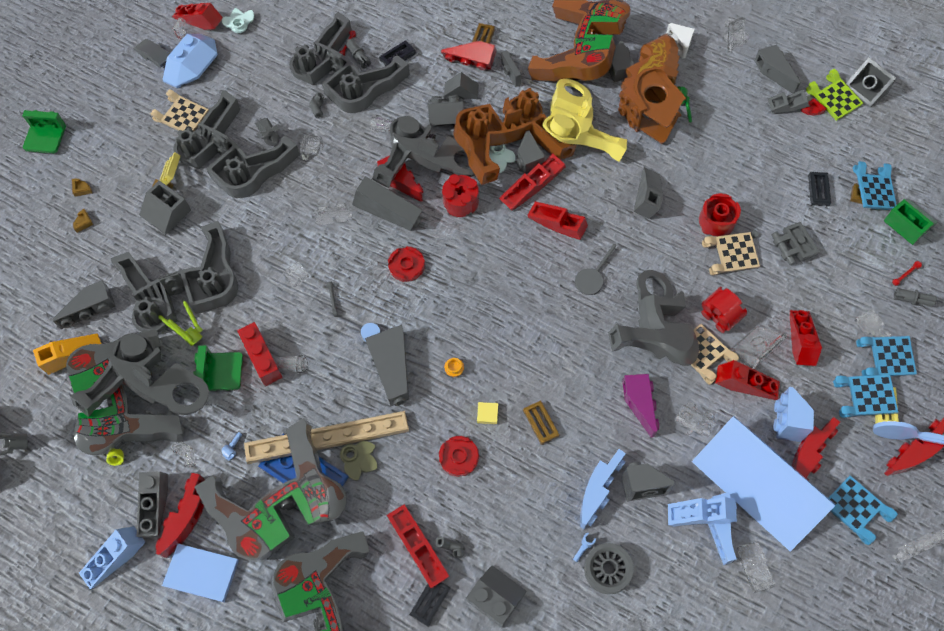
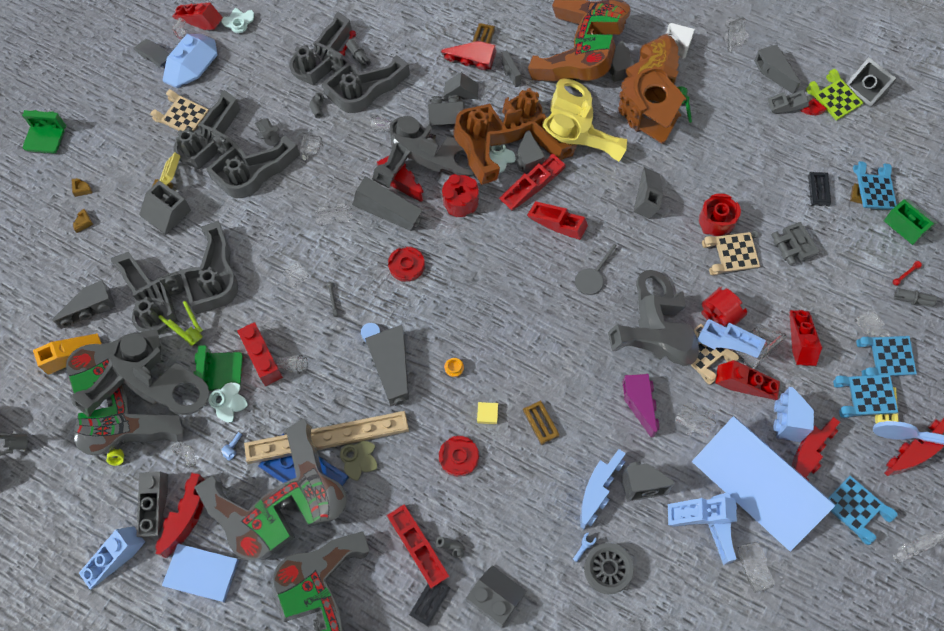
(230, 402): none -> light aqua plate
(404, 54): black tile -> none
(730, 337): none -> light blue slope

